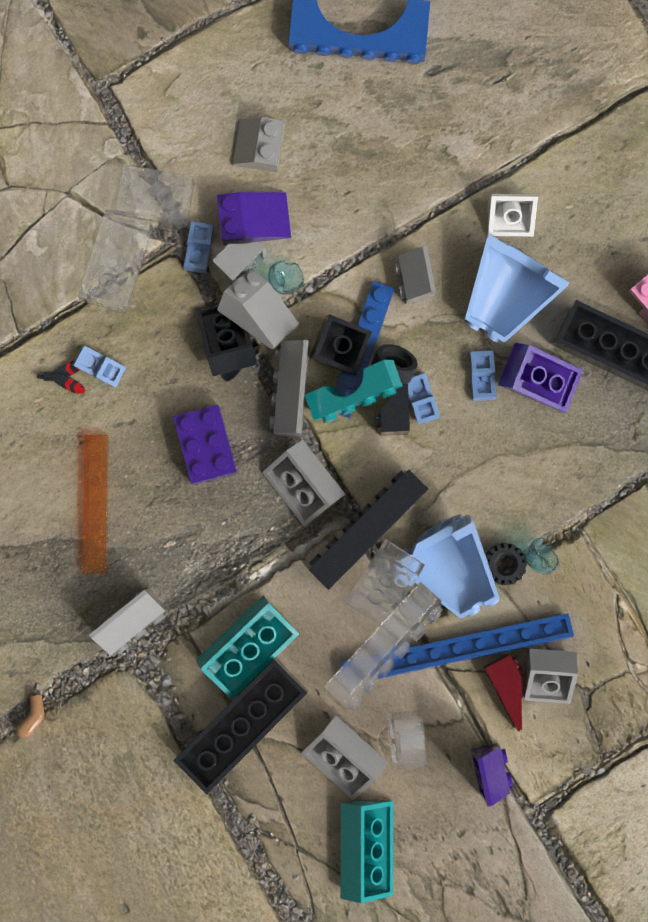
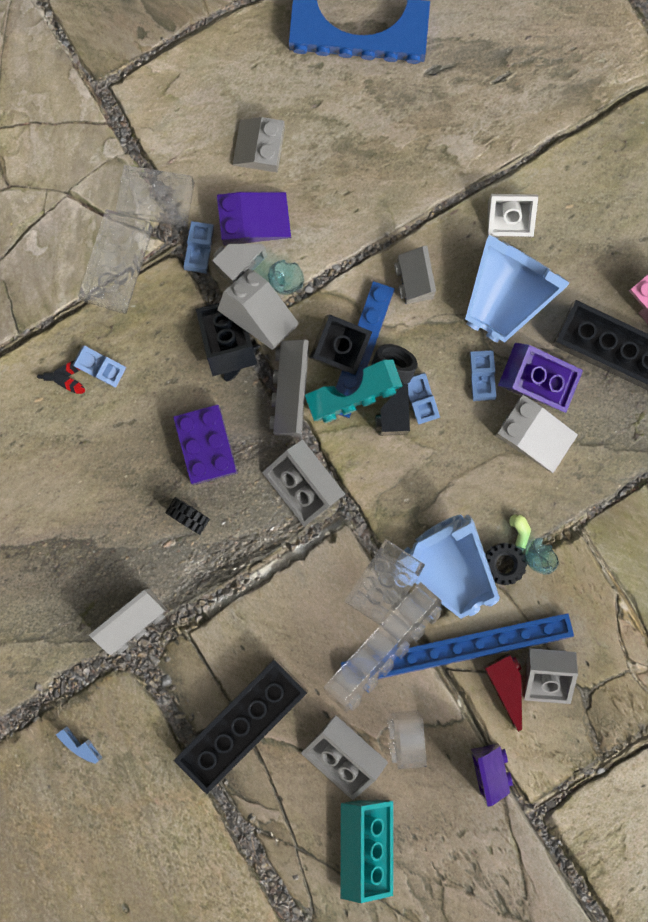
(34, 718): medium nougat arm -> none
(85, 751): none -> medium blue slope
(95, 504): clear orange plate -> none
(187, 515): none -> black tyre
(247, 647): teal slope -> none
(371, 526): black brick -> none
(522, 528): none -> yellowish green arm
(536, 433): none -> slope

